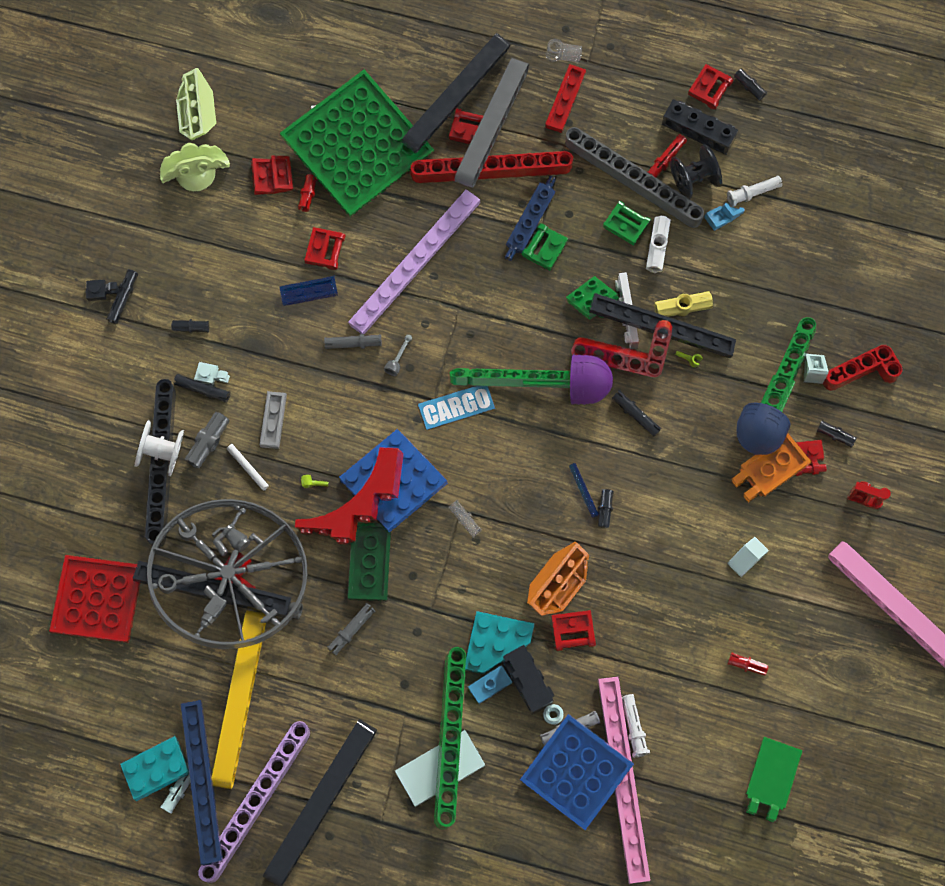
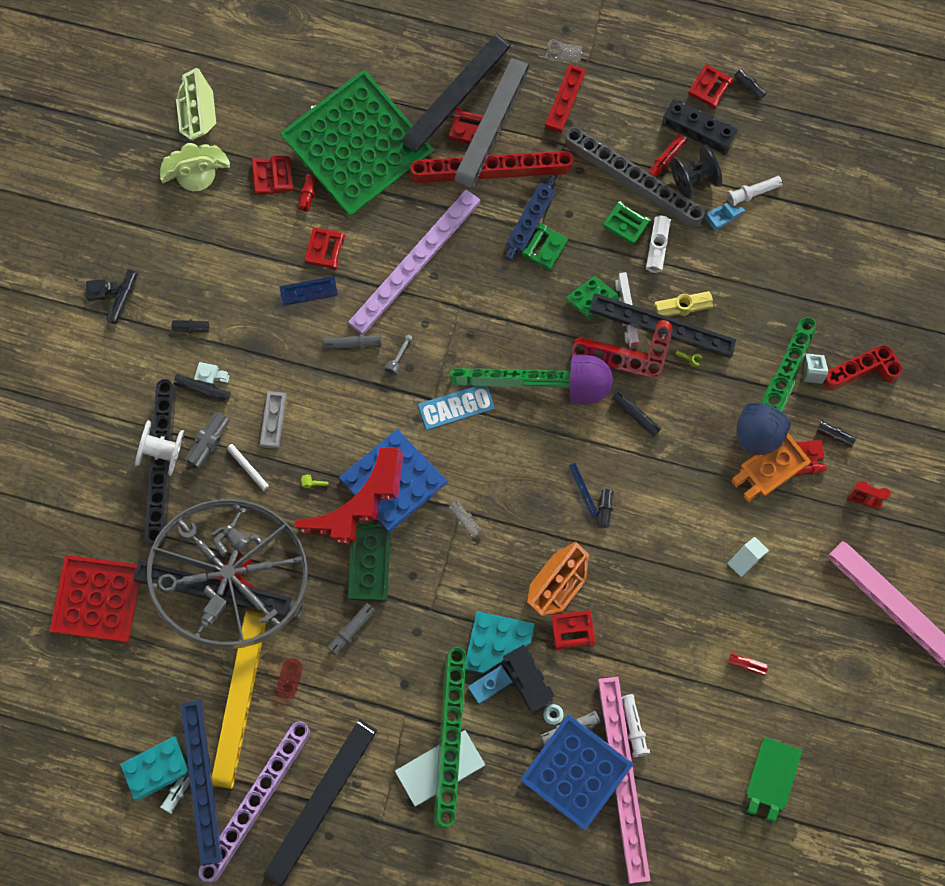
(287, 678): none -> clear red plate

